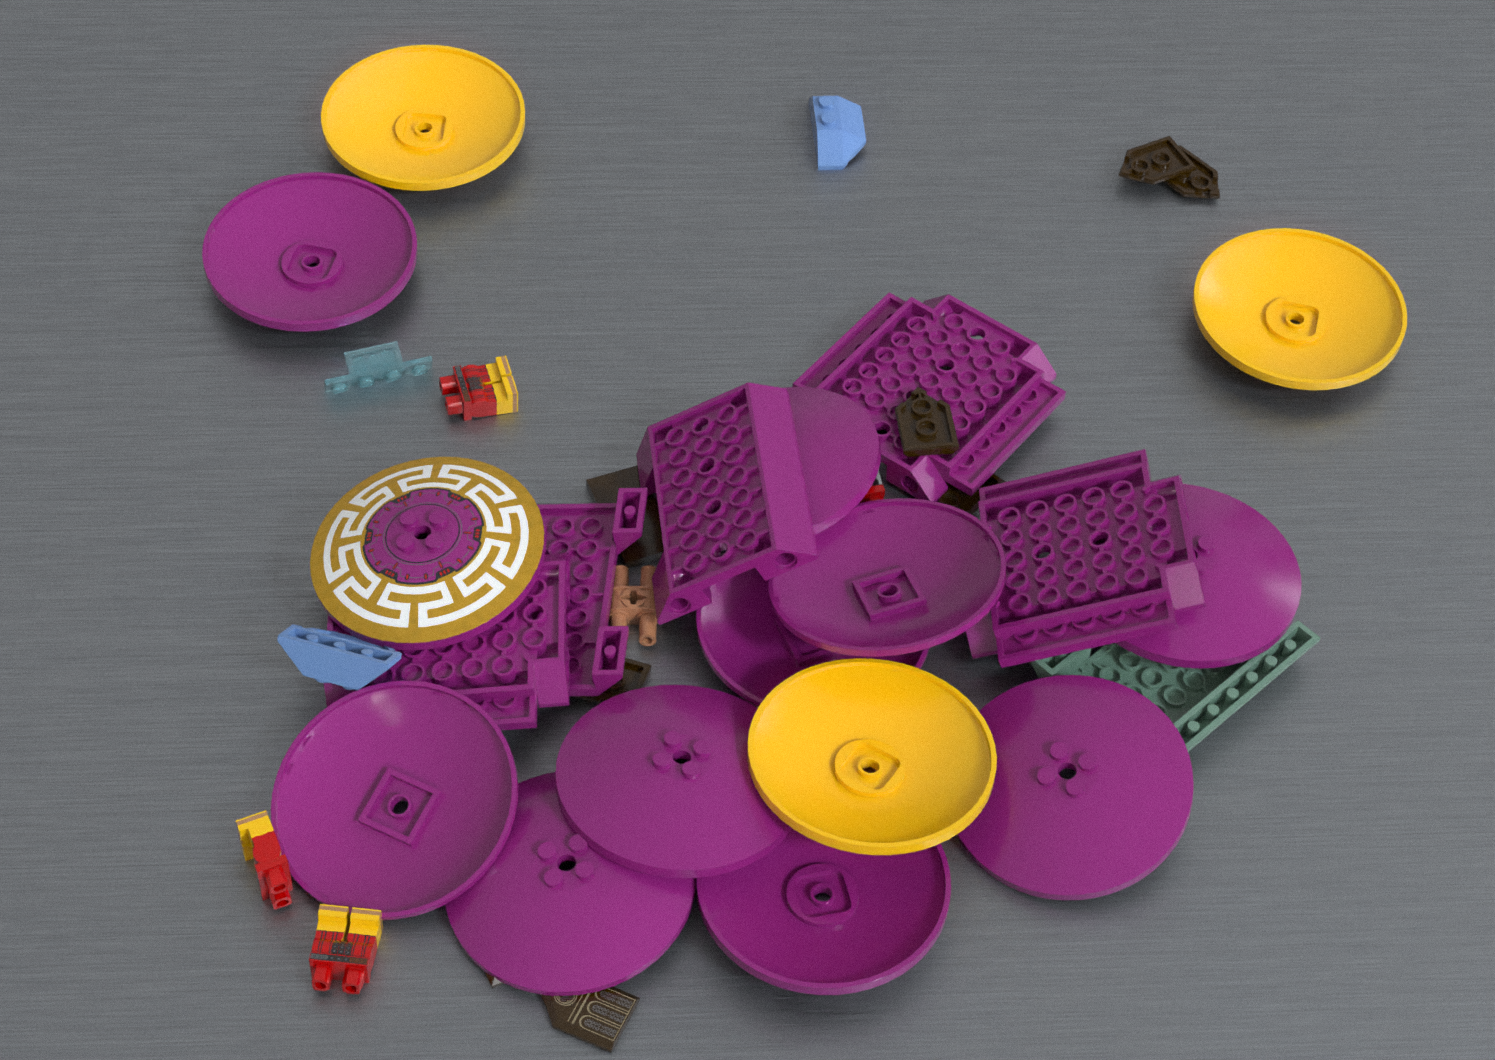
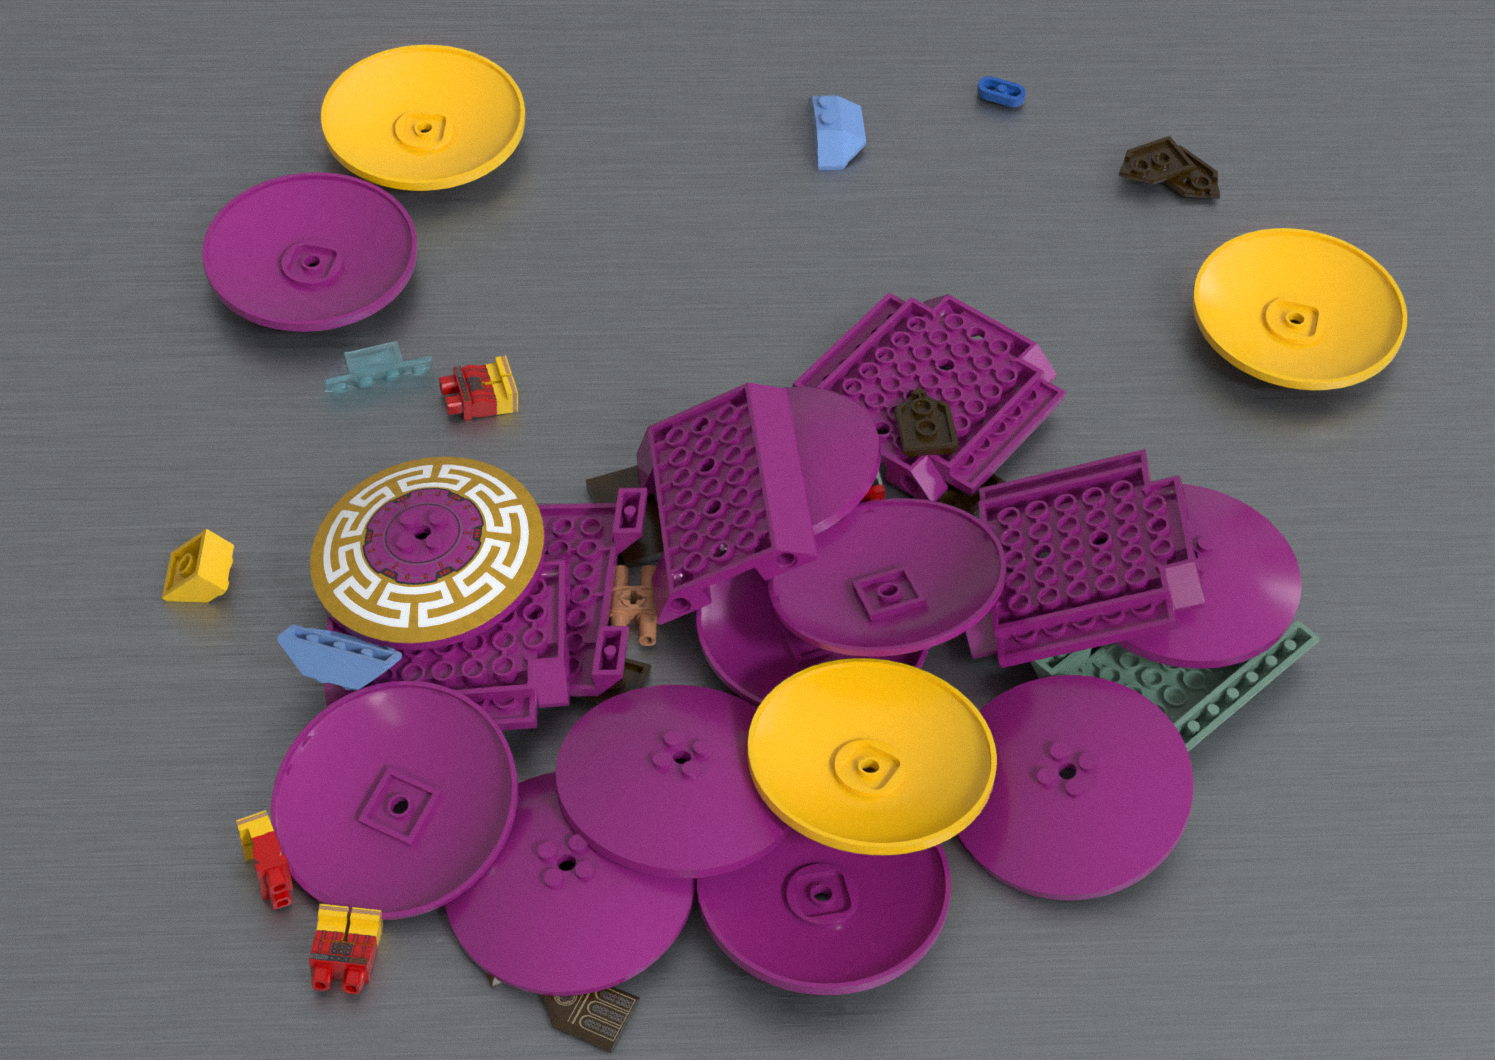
(198, 569): none -> yellow slope
(1001, 91): none -> blue plate

